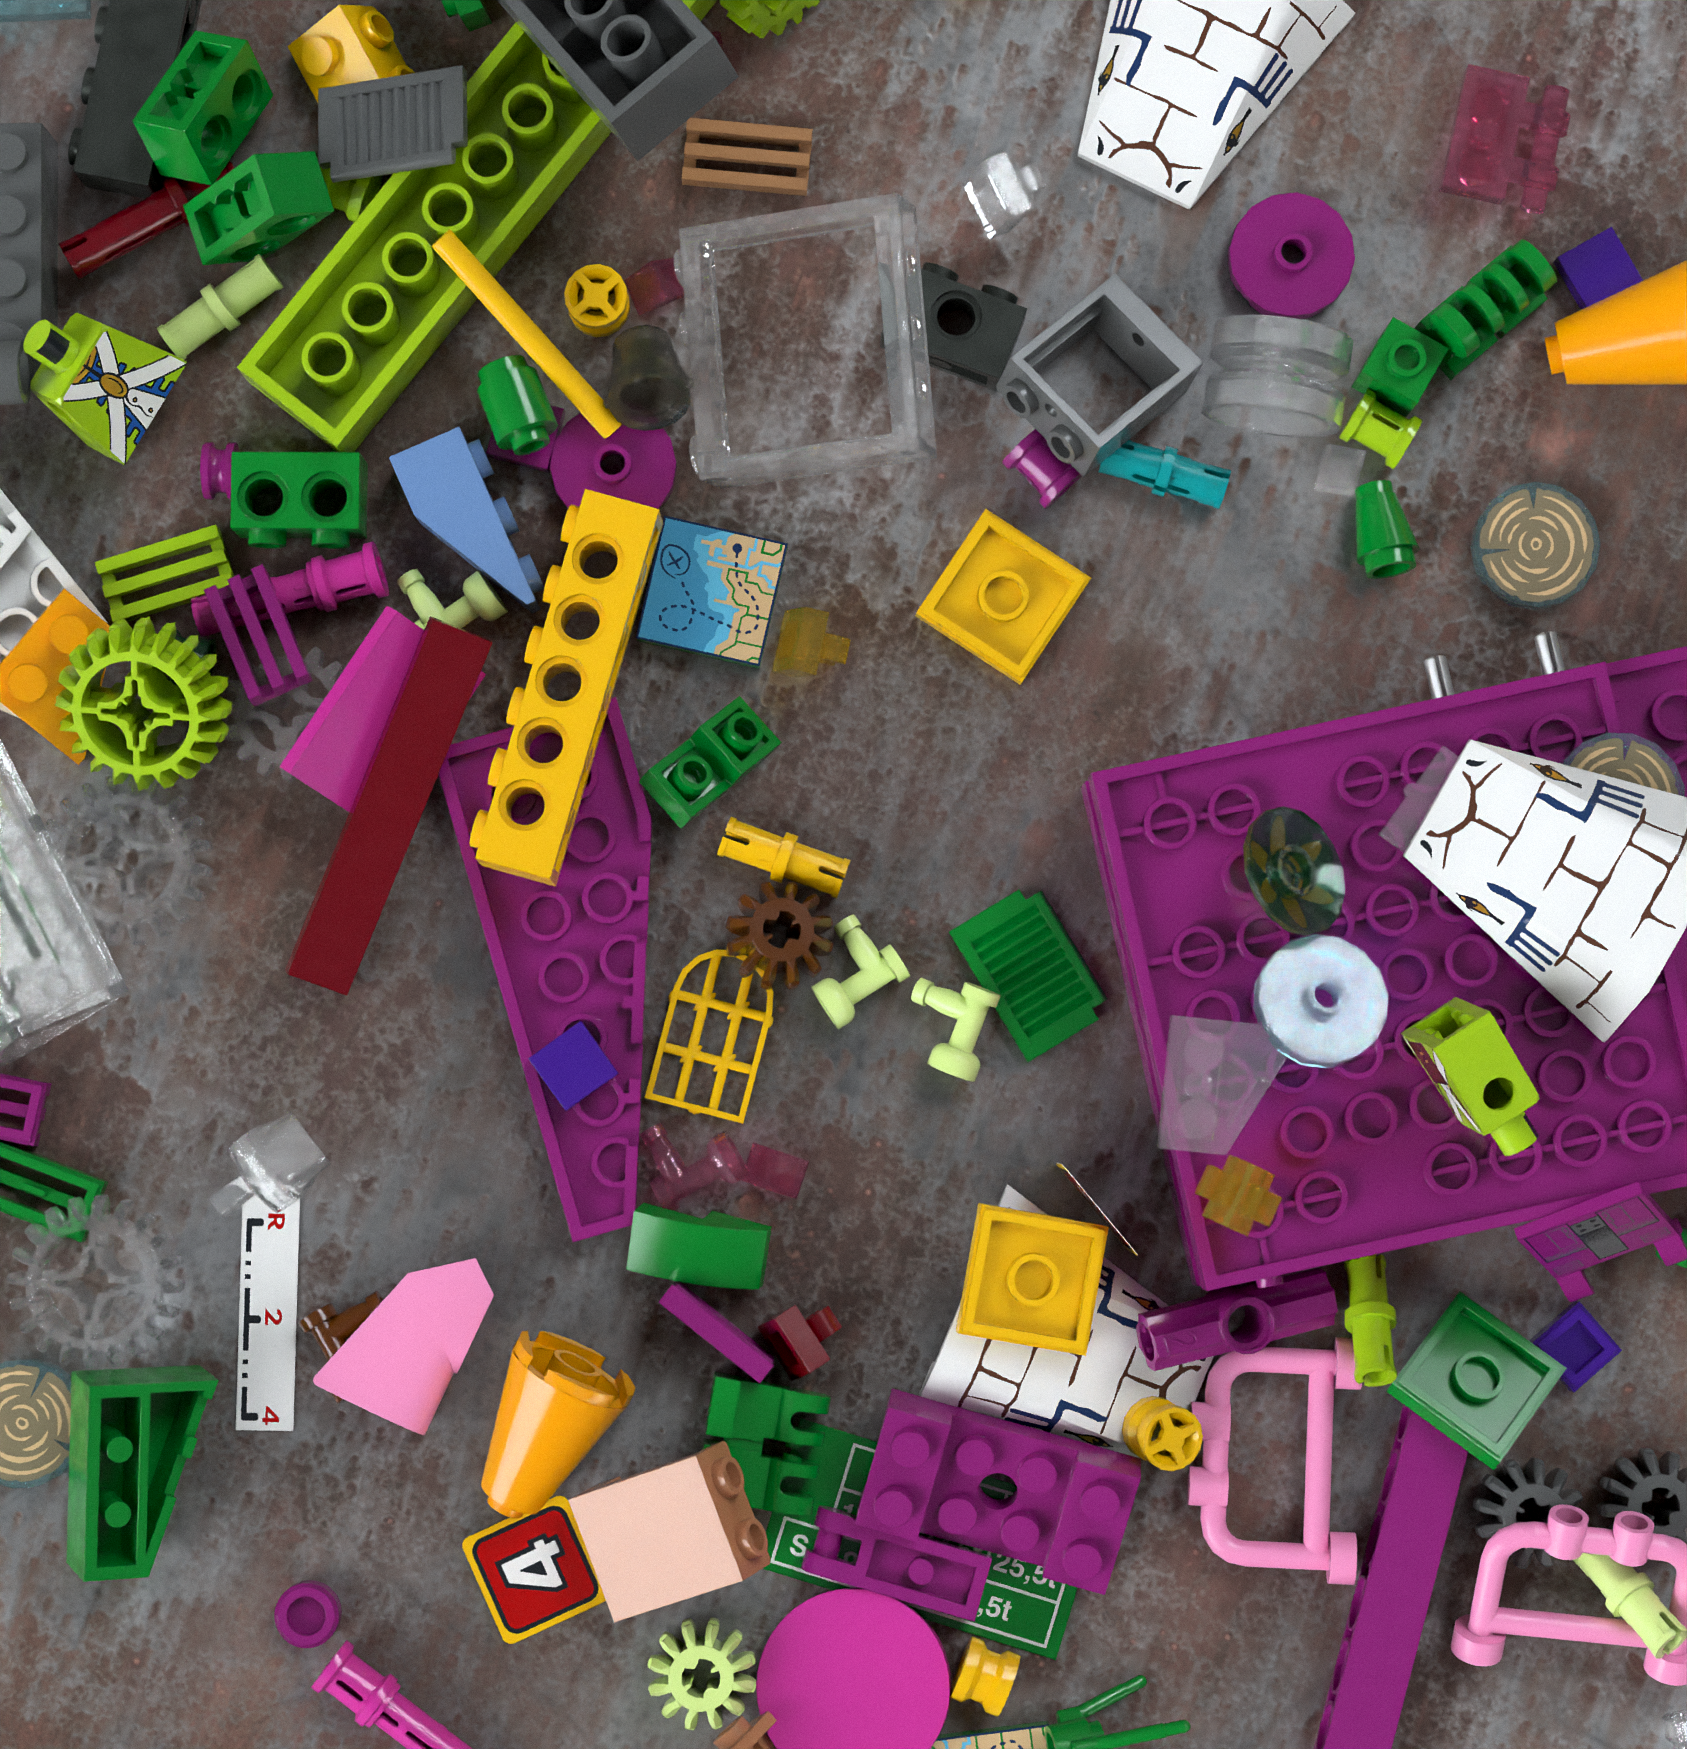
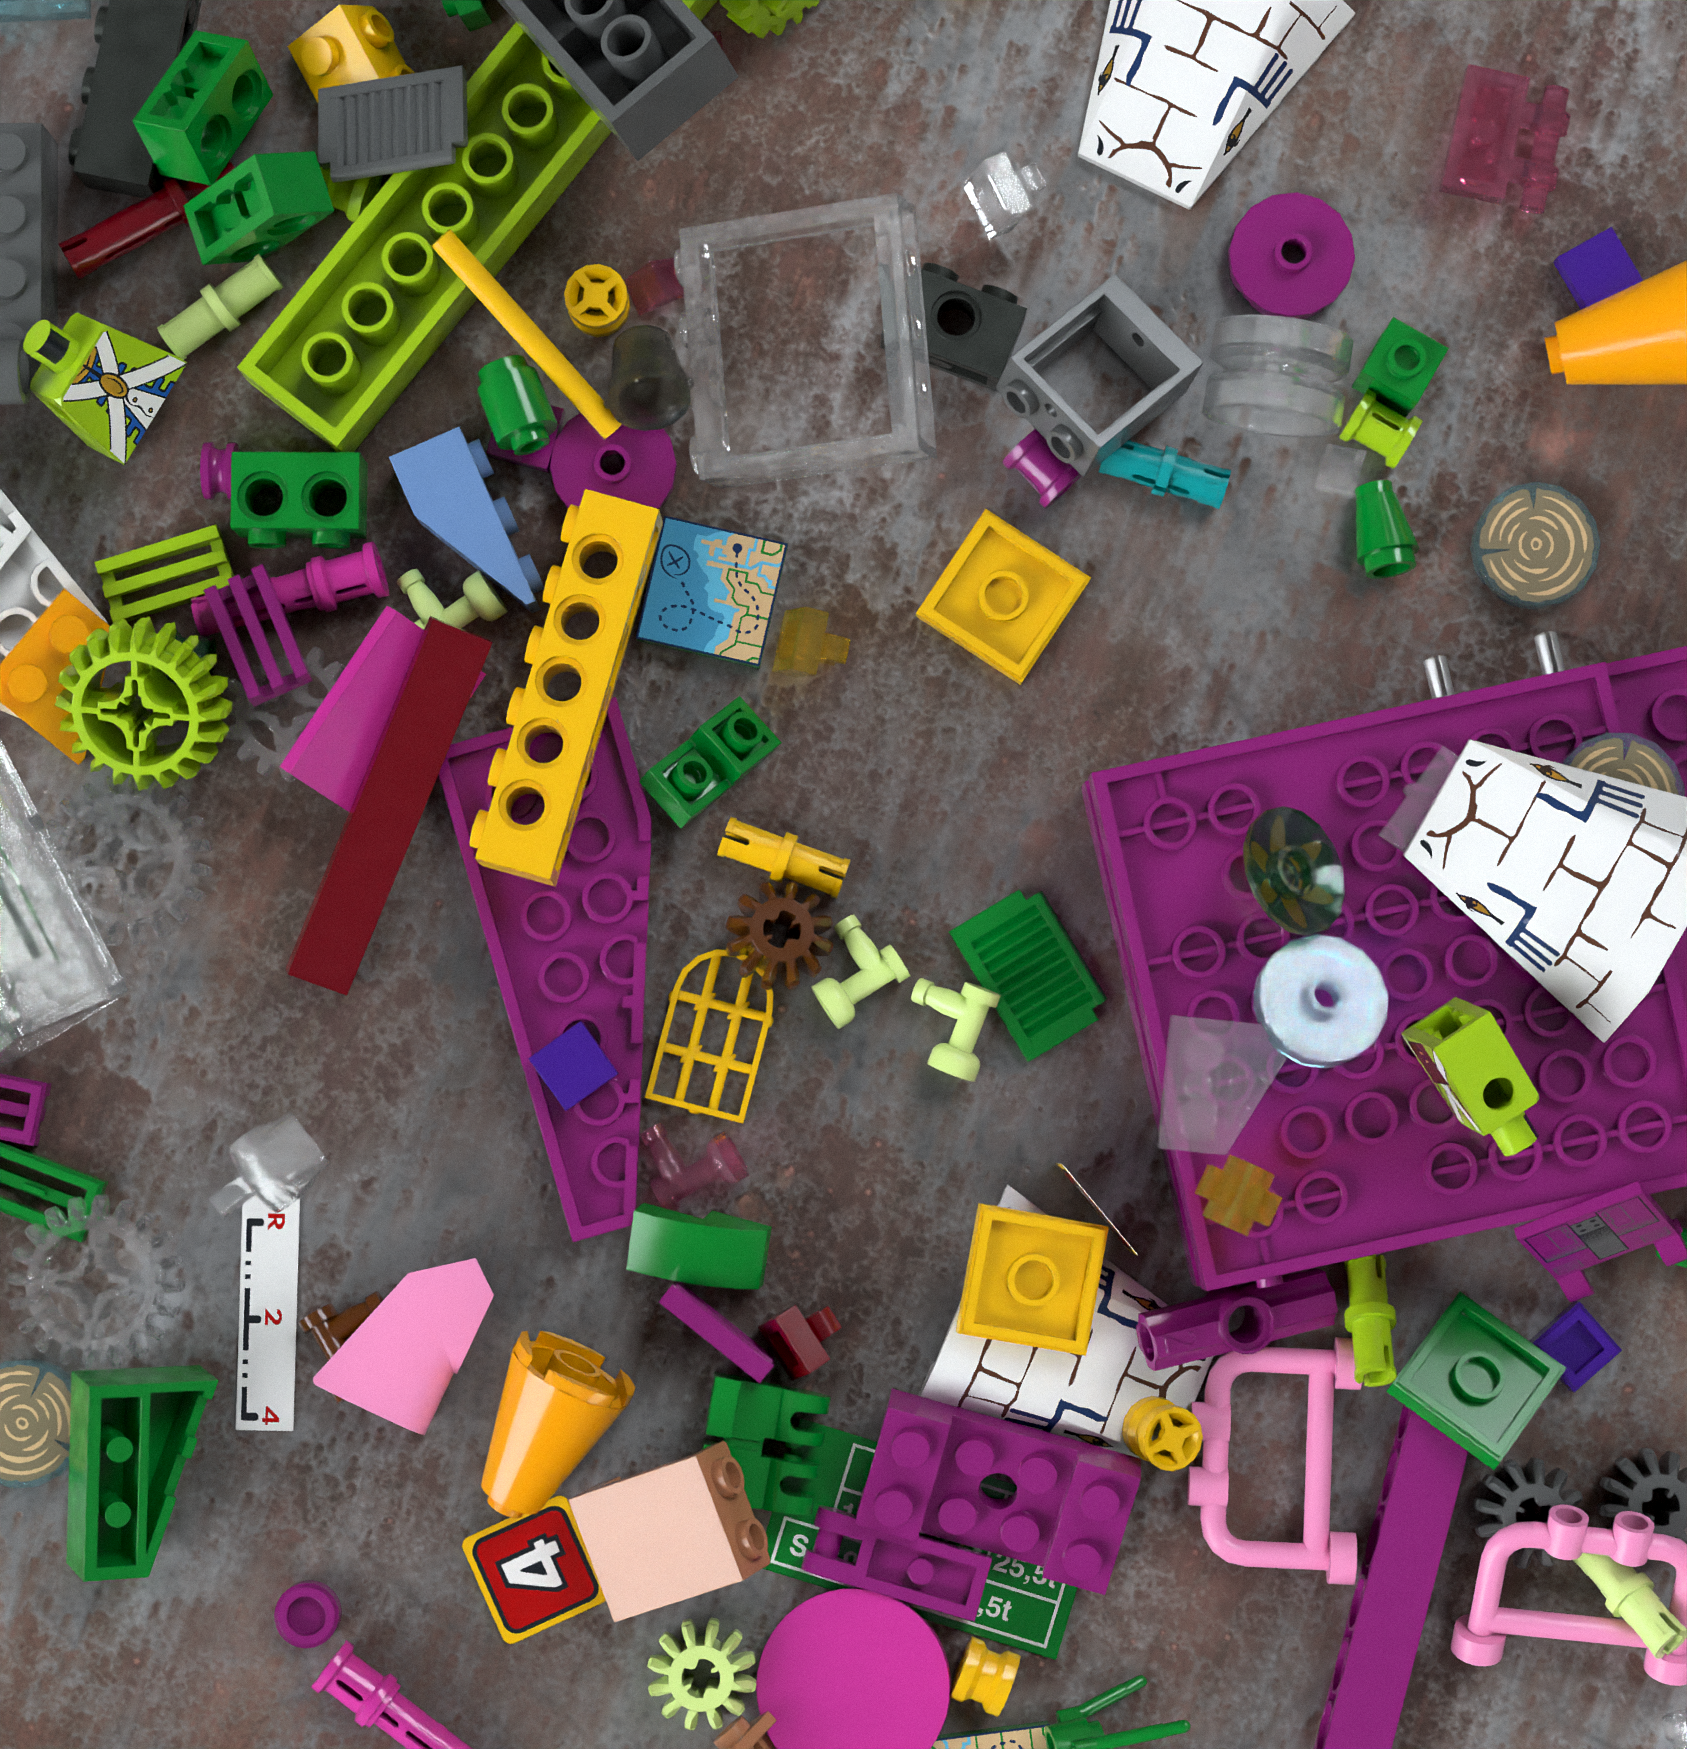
(753, 133): medium nougat tile -> none
(775, 1170): clear pink piece -> none
(1489, 304): green legs -> none

